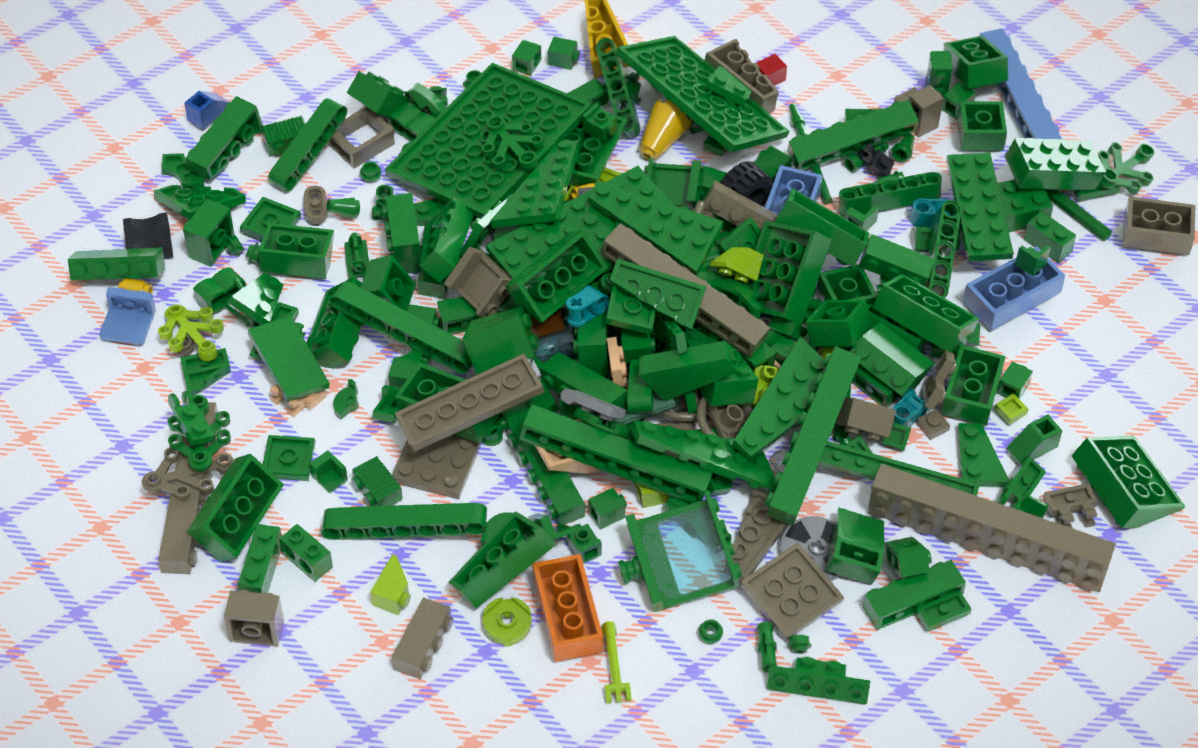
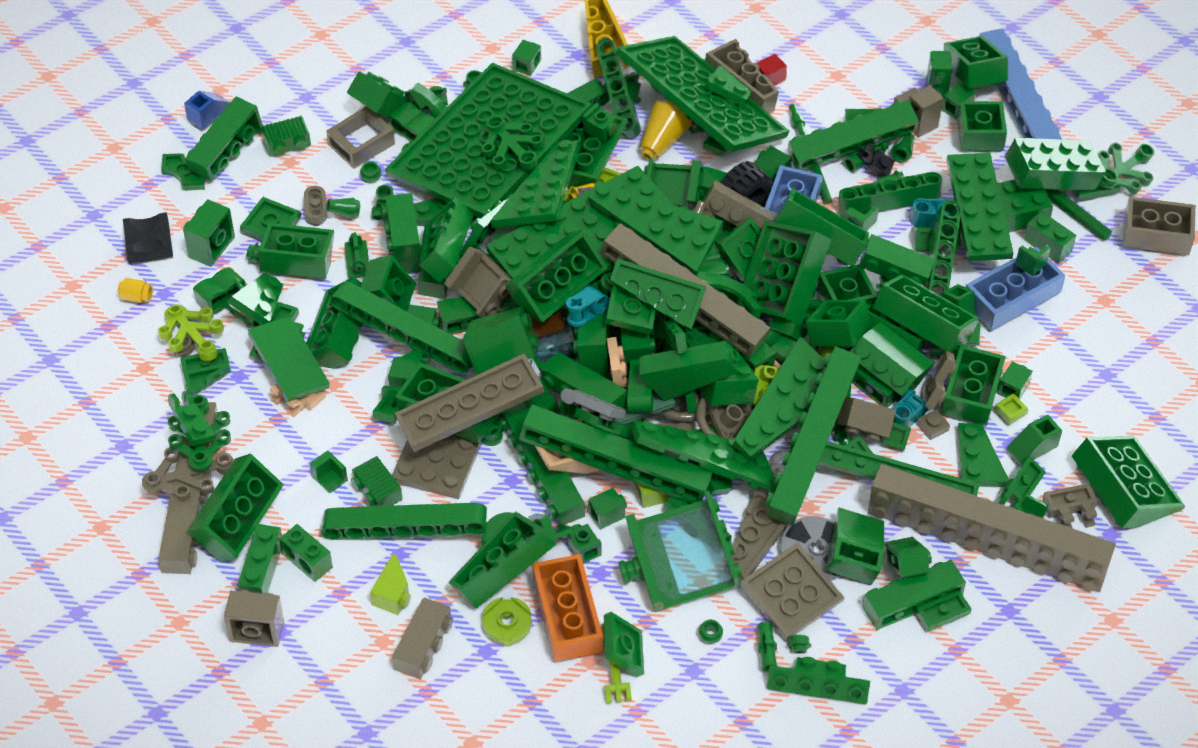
(116, 264): green brick -> none
(128, 316): medium blue bracket -> none
(186, 200): green plate -> none
(234, 245): green plate -> none
(289, 456): green tile -> none
(307, 144): green beam -> none
(346, 400): green piece -> none
(563, 53): green brick -> none
(623, 644): none -> green plate
(740, 263): lime slope -> none
(961, 297): none -> green brick

